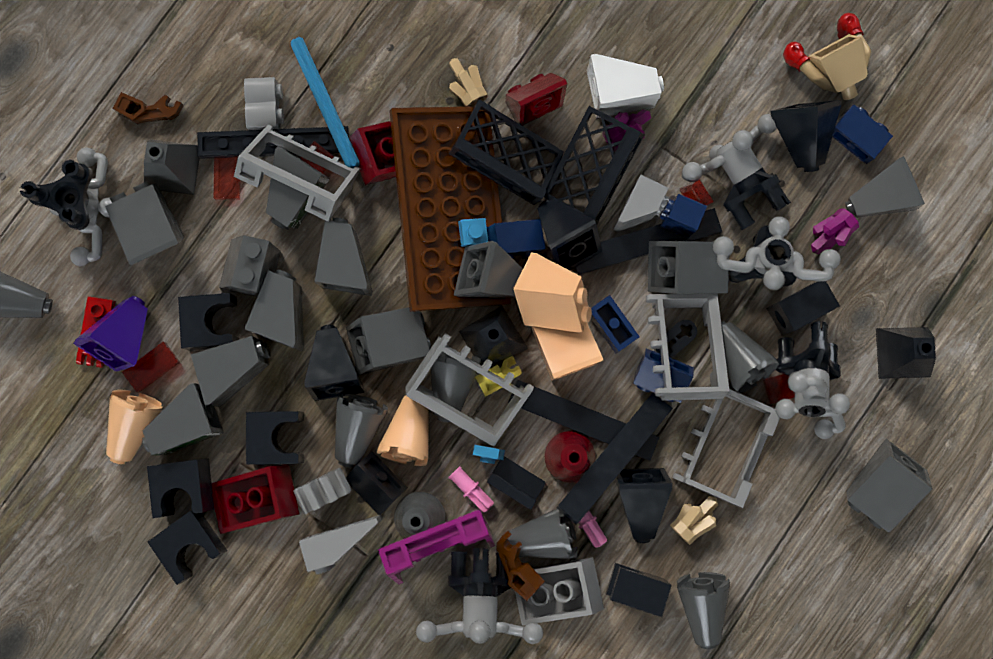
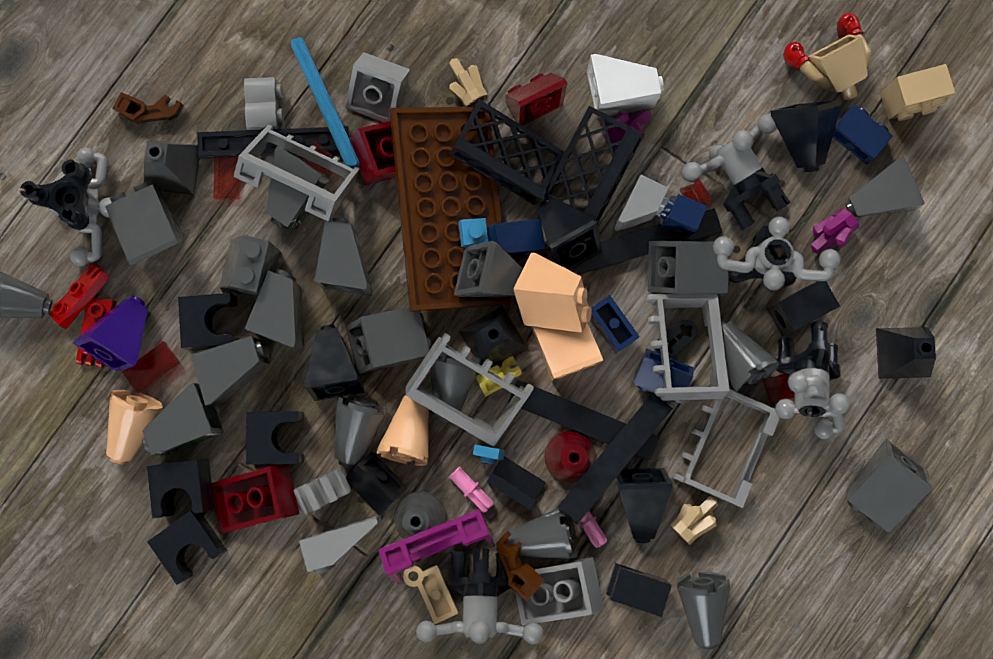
(79, 295): none -> red hinge
(376, 87): none -> light grey slope
(434, 592): none -> tan hinge
(917, 93): none -> tan brick

